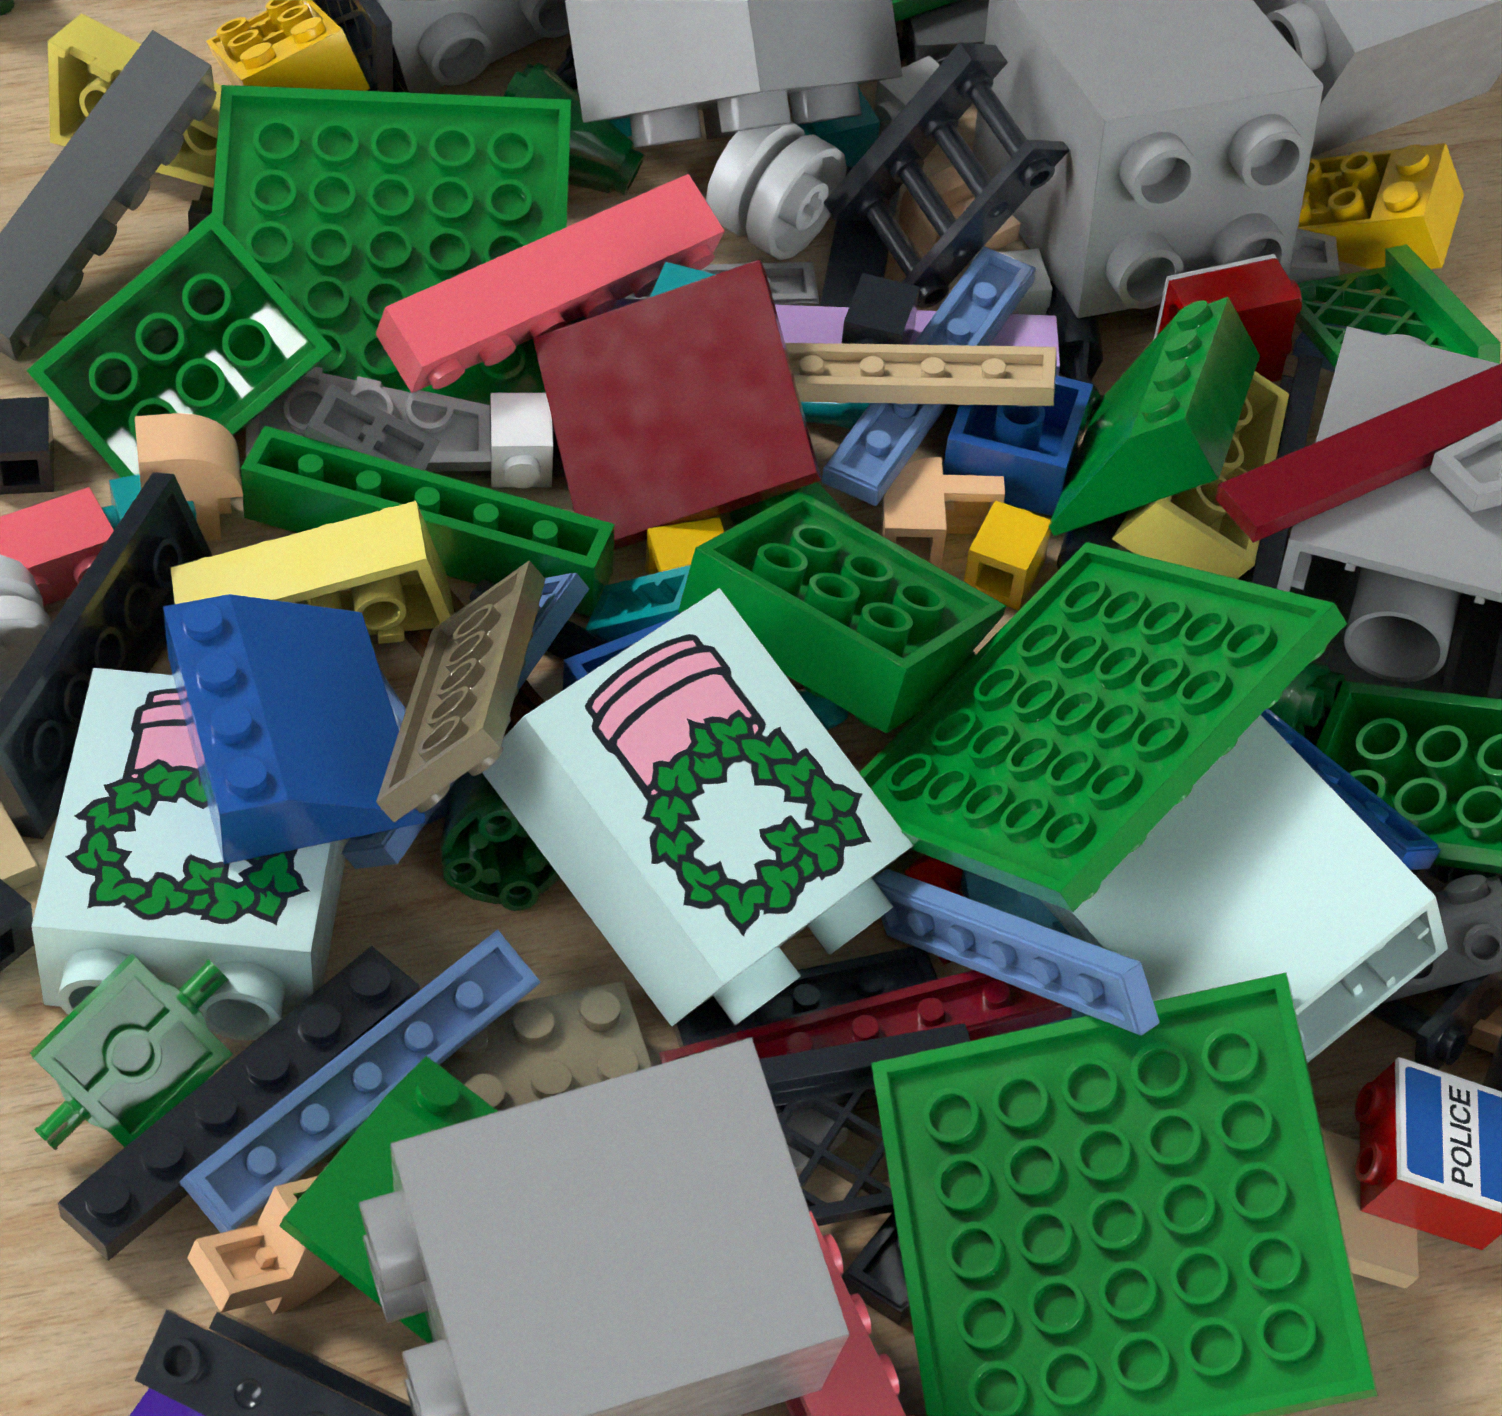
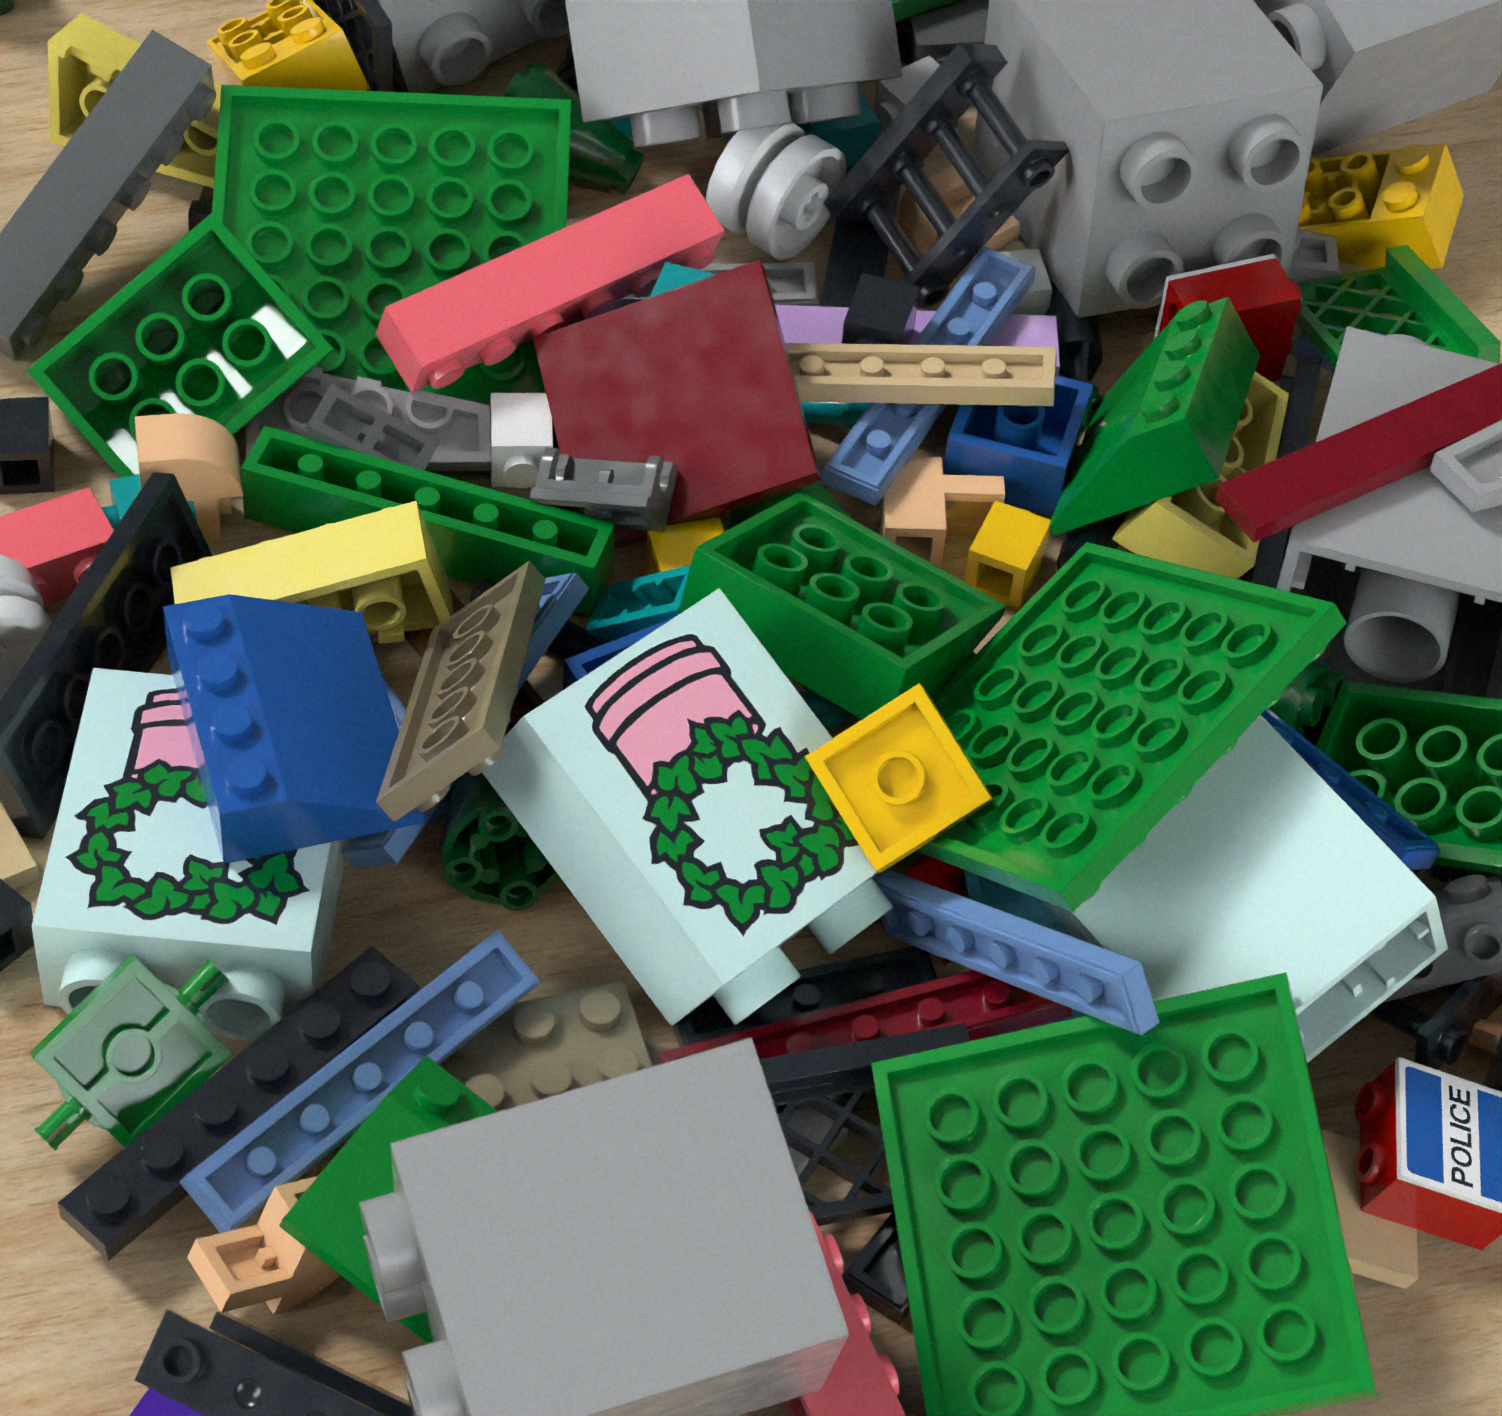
(611, 491): none -> dark grey hinge
(899, 778): none -> yellow plate

